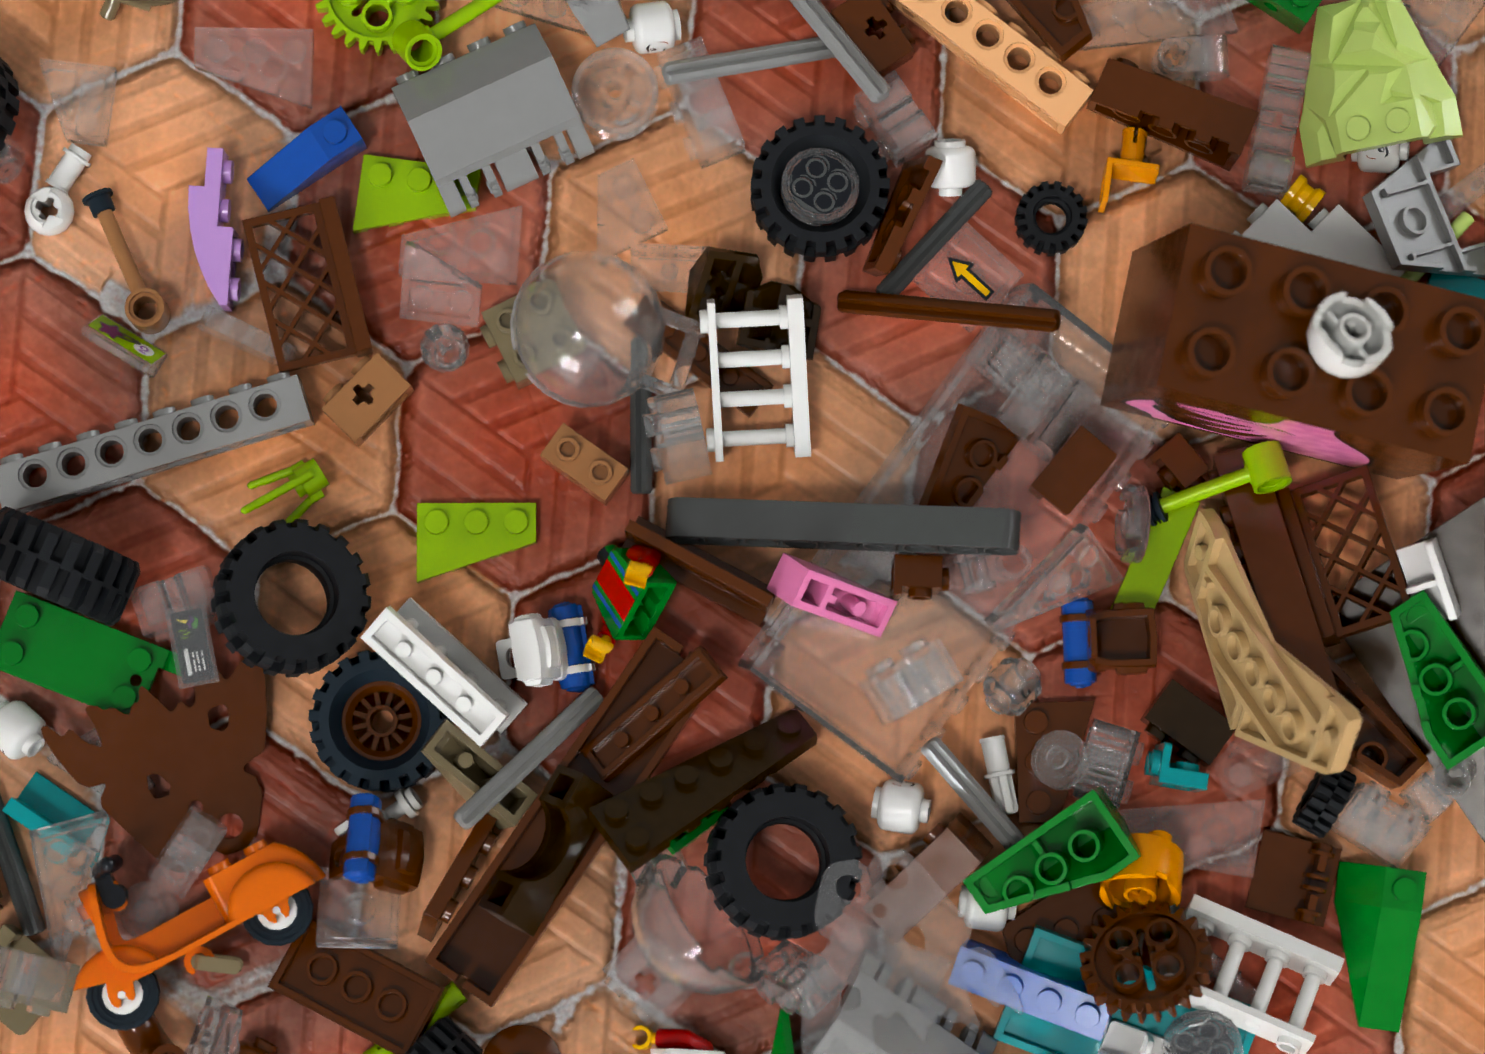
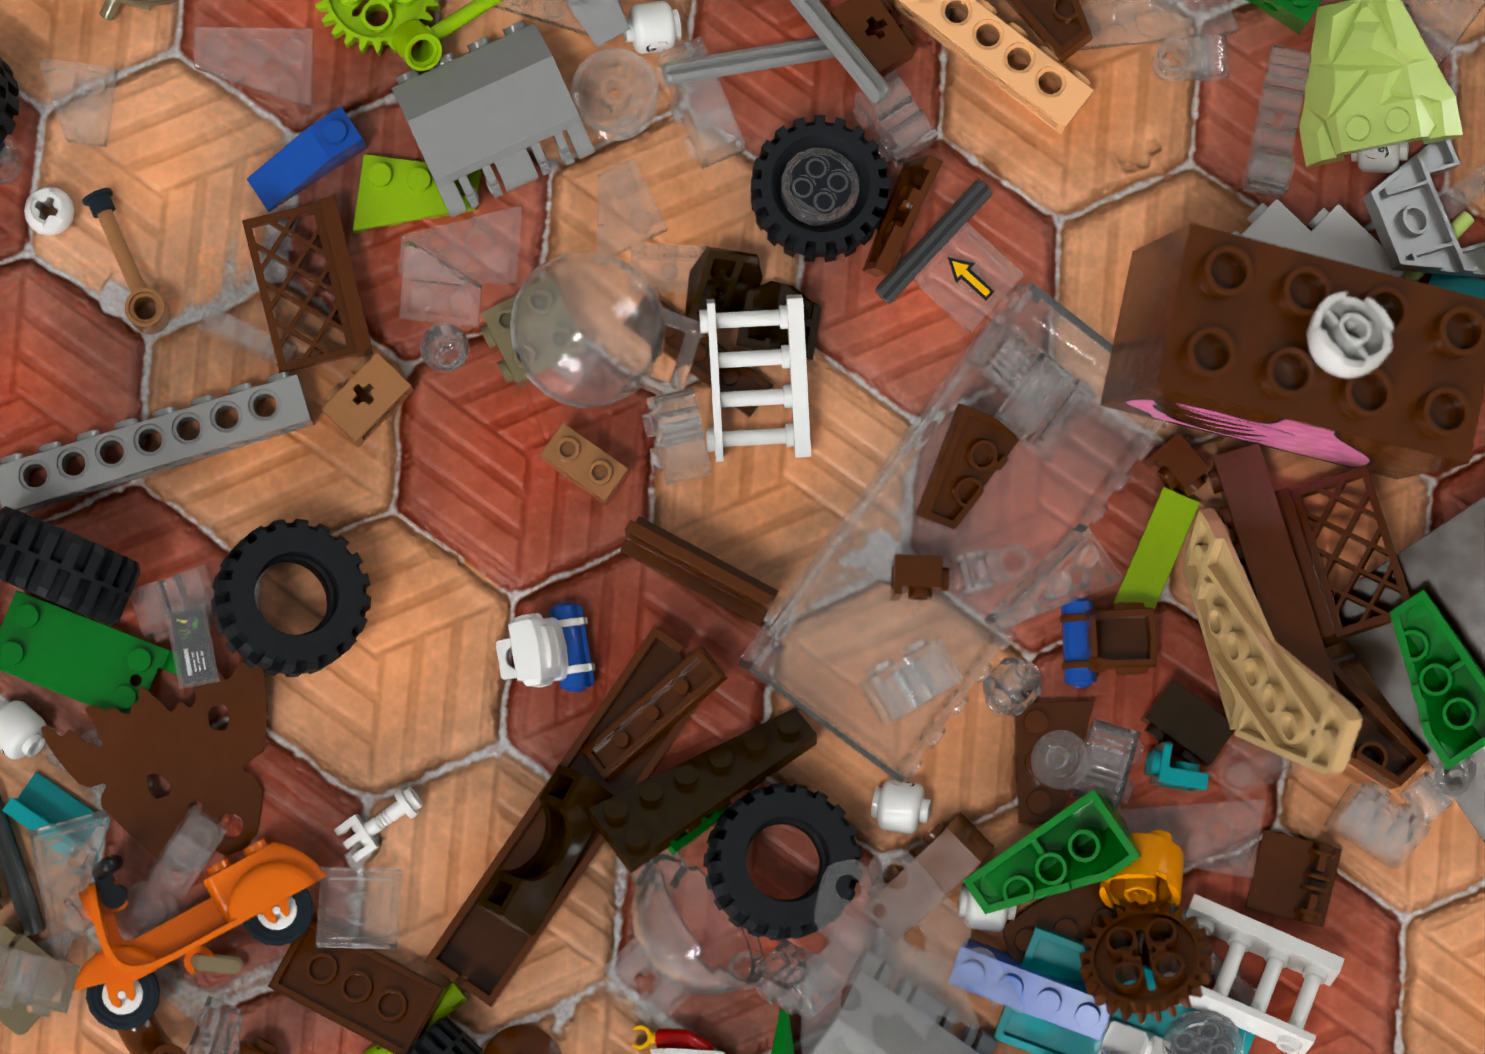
(69, 168): white pin -> none
(125, 345): slope -> none
(215, 245): lavender slope -> none
(304, 478): lime plant -> none
(335, 728): black wheel -> none
(378, 849): reddish brown piece -> none
(444, 671): white fence -> none
(459, 875): reddish brown wing -> none
(469, 533): lime wing -> none
(471, 767): dark tan slope -> none
(528, 758): light grey axle -> none
(629, 595): torso -> none
(639, 445): dark grey axle -> none
(830, 595): bright pink slope -> none
(843, 526): dark grey beam -> none
(949, 311): reddish brown axle -> none
(957, 168): white head -> none
(971, 792): light grey axle -> none
(999, 773): white axle -> none
(1050, 195): black tyre -> none
(1073, 471): reddish brown panel -> none
(1129, 166): light orange bracket -> none
(1133, 524): clear tile -> none
(1173, 112): reddish brown wedge -> none
(1263, 467): lime piece -> none
(1302, 198): yellow wheel -> none
(1323, 802): black tyre -> none
(1379, 930): green wedge -> none
(1427, 571): white panel -> none

